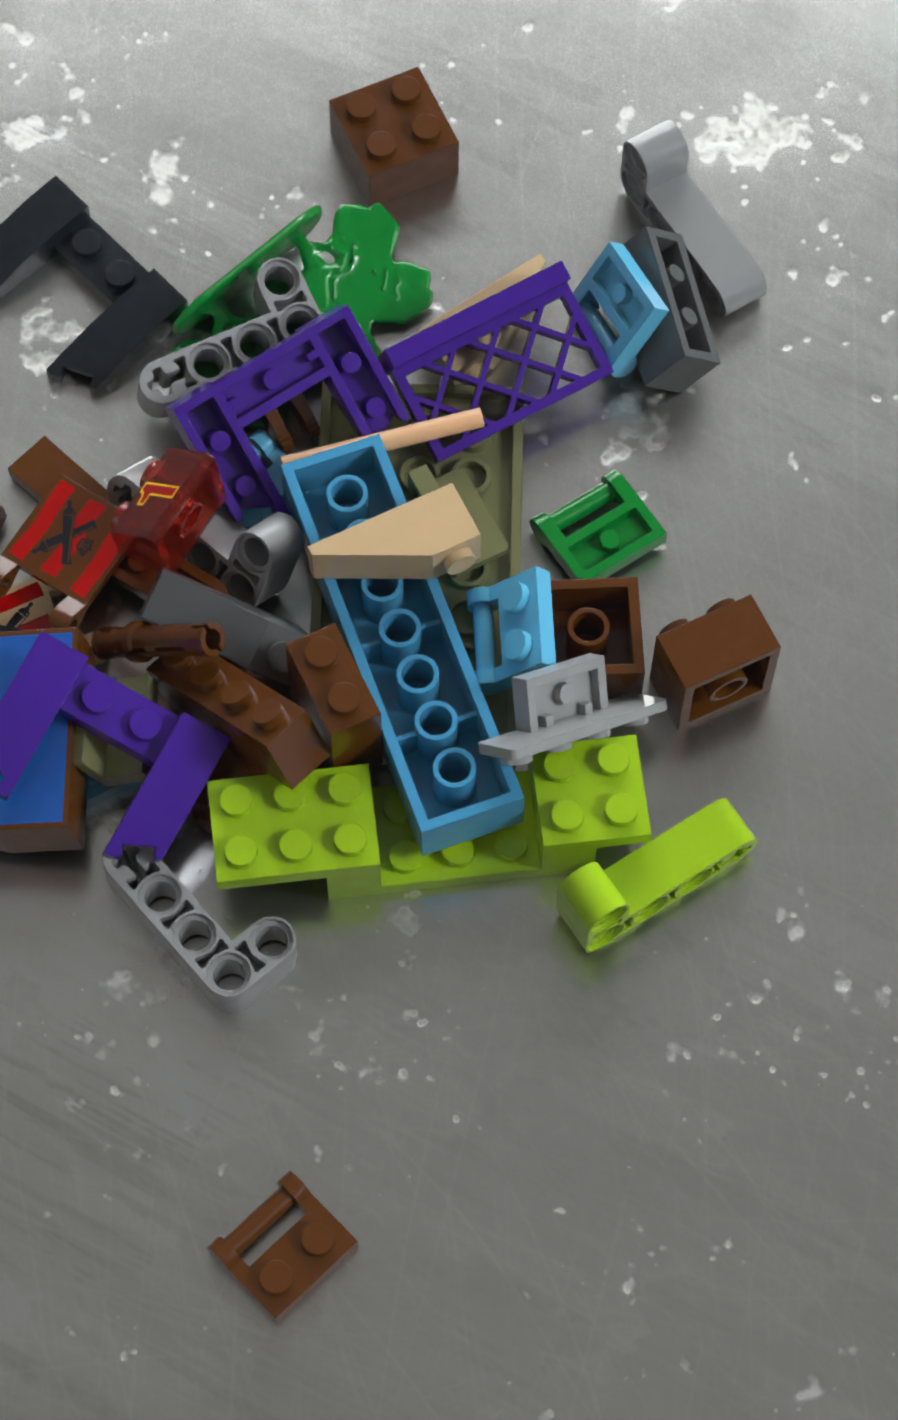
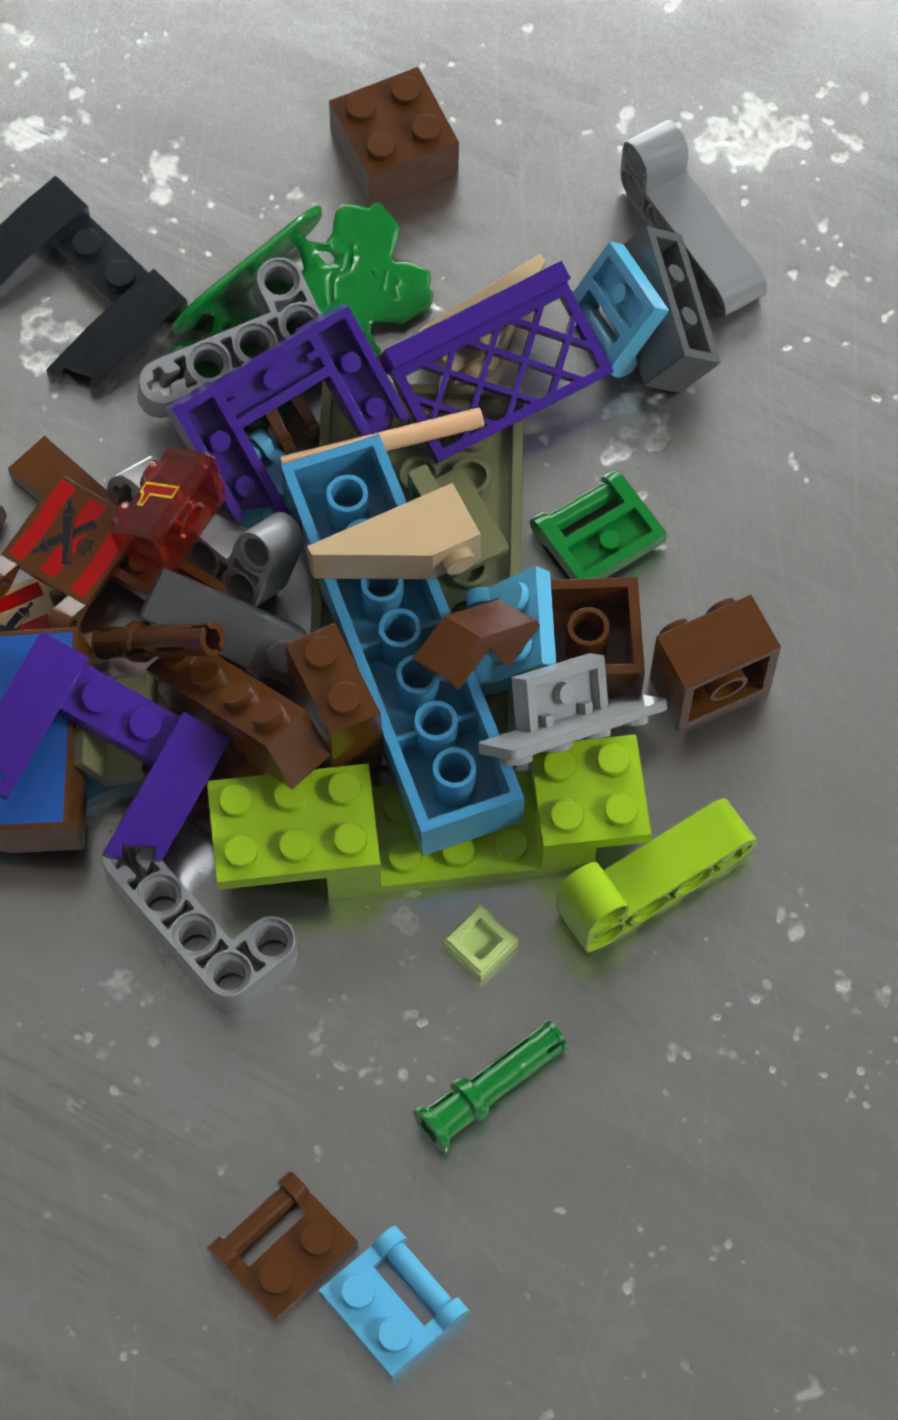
(379, 1315): none -> medium azure plate
(468, 635): none -> reddish brown slope
(471, 1098): none -> green pin
(480, 943): none -> yellowish green tile

